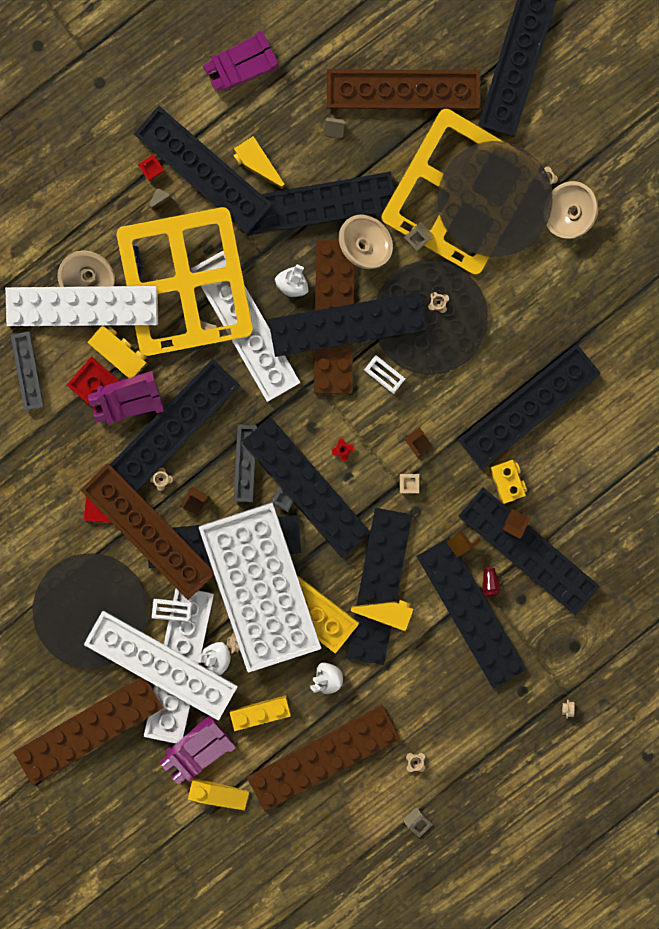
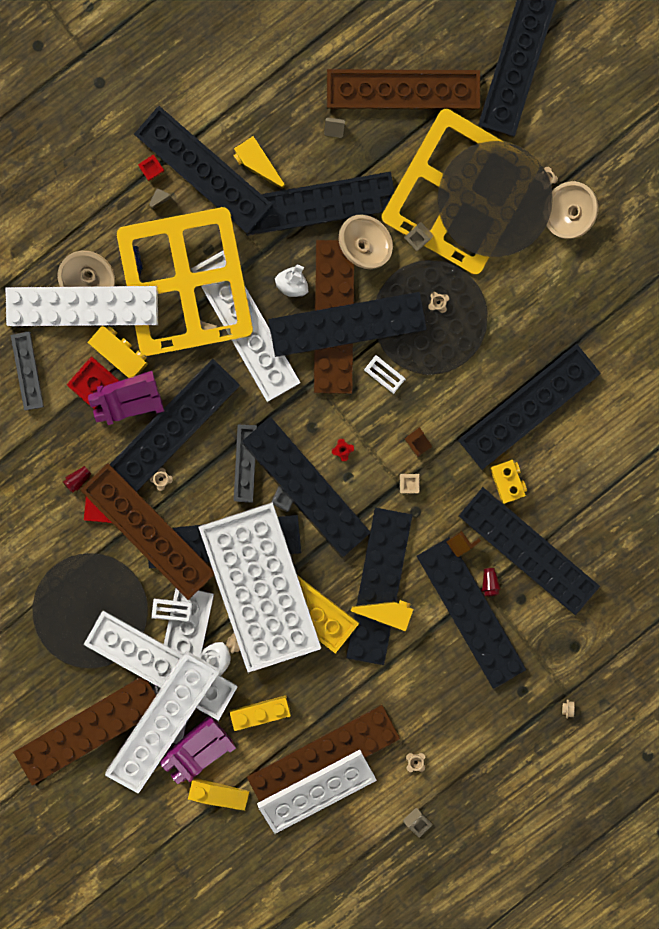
(76, 479): none -> dark red cone
(162, 722): none -> white plate
(194, 500): reddish brown panel -> none
(242, 63): magenta hips -> none
(316, 791): none -> white plate
(328, 679): white piece -> none
(516, 524): reddish brown panel -> none

